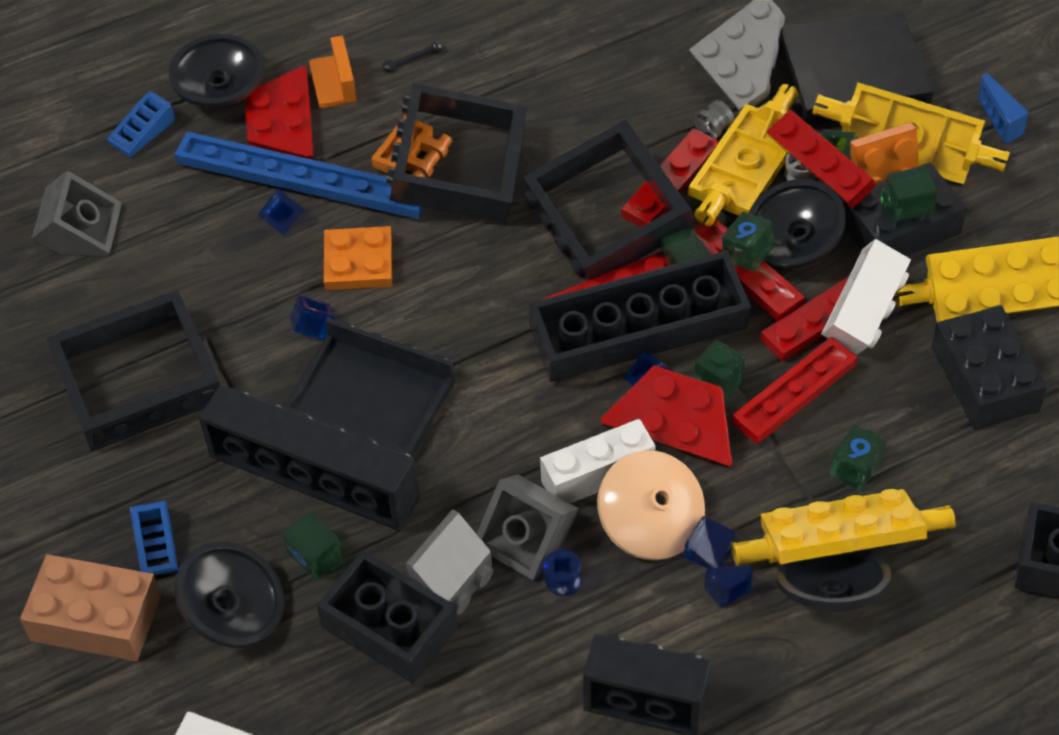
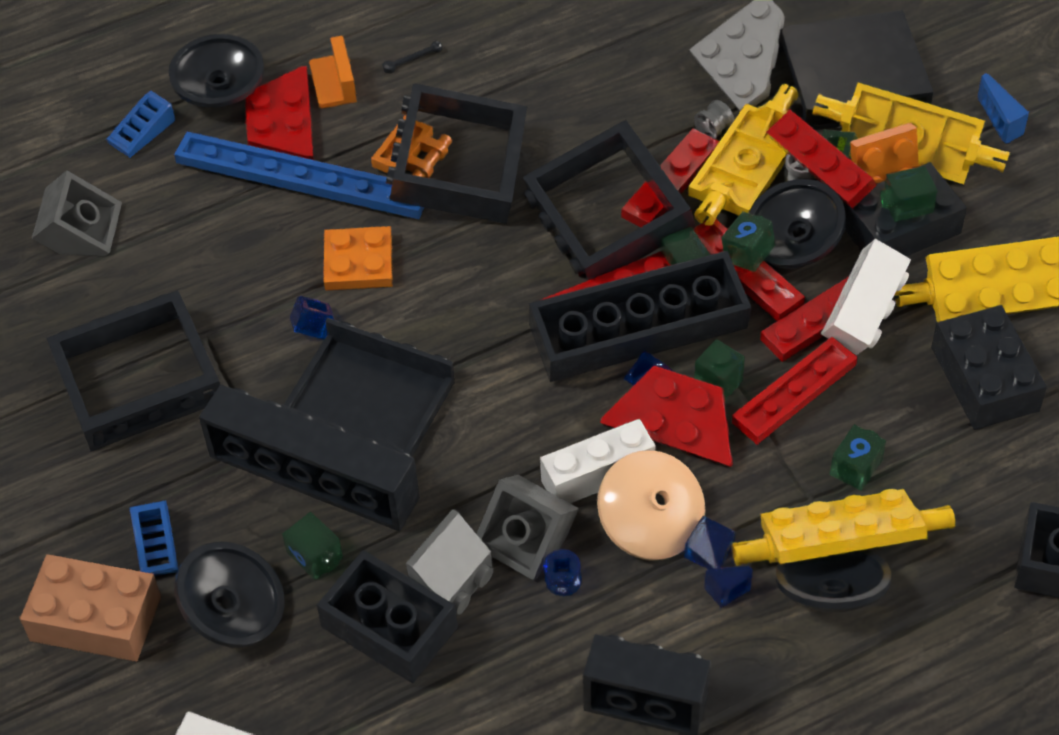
(281, 211): clear blue slope -> none

